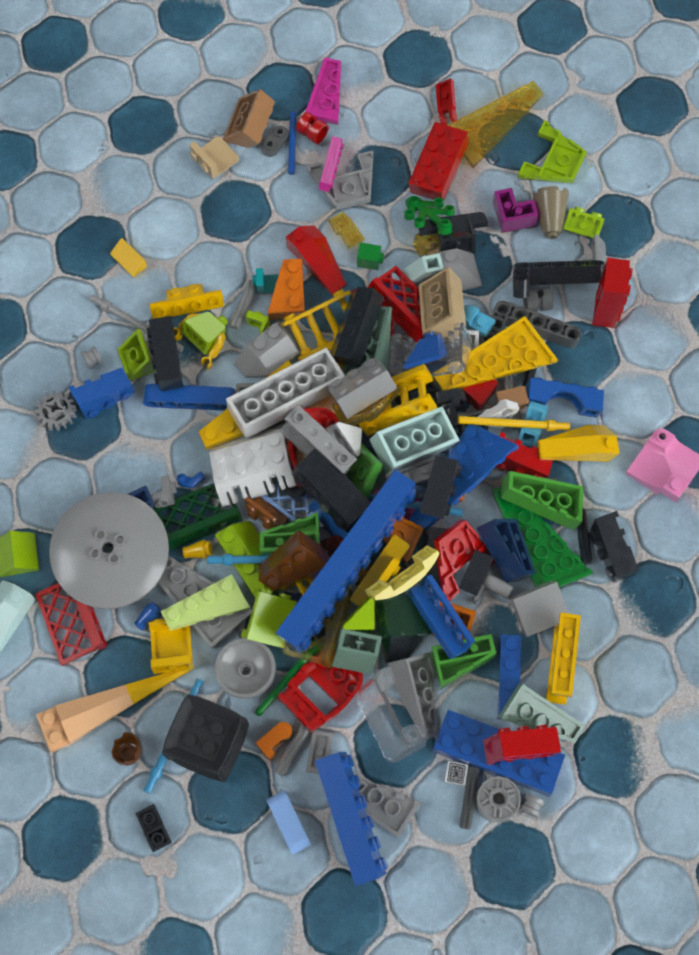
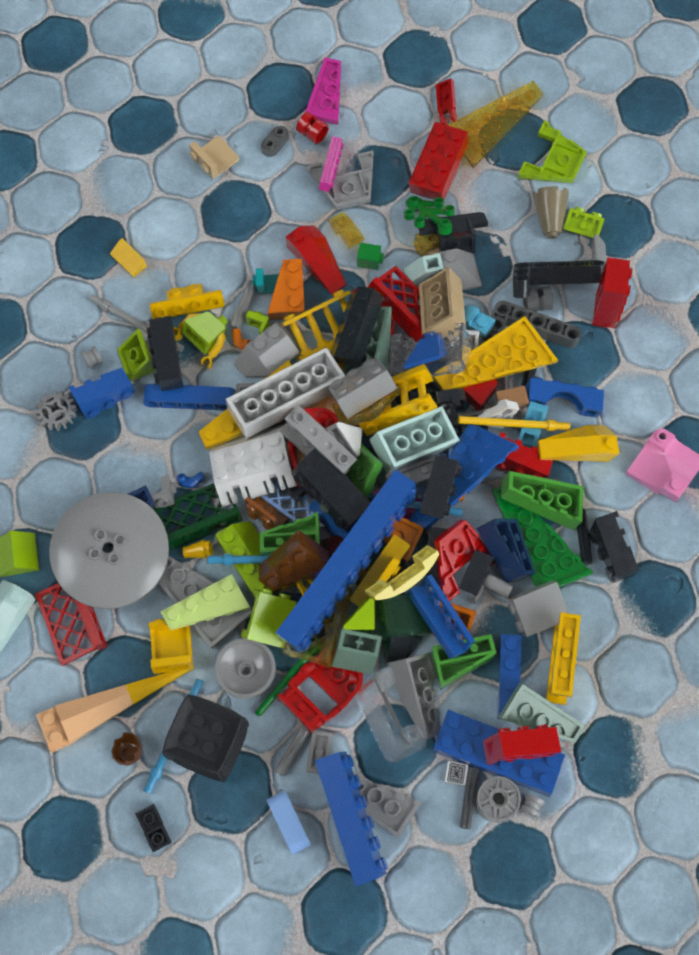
(149, 614): blue cone -> none
(238, 341): none -> orange arm
(249, 119): medium nougat slope -> none
(275, 737): orange leg -> none
(292, 143): blue bar -> none
(513, 215): magenta brick -> none

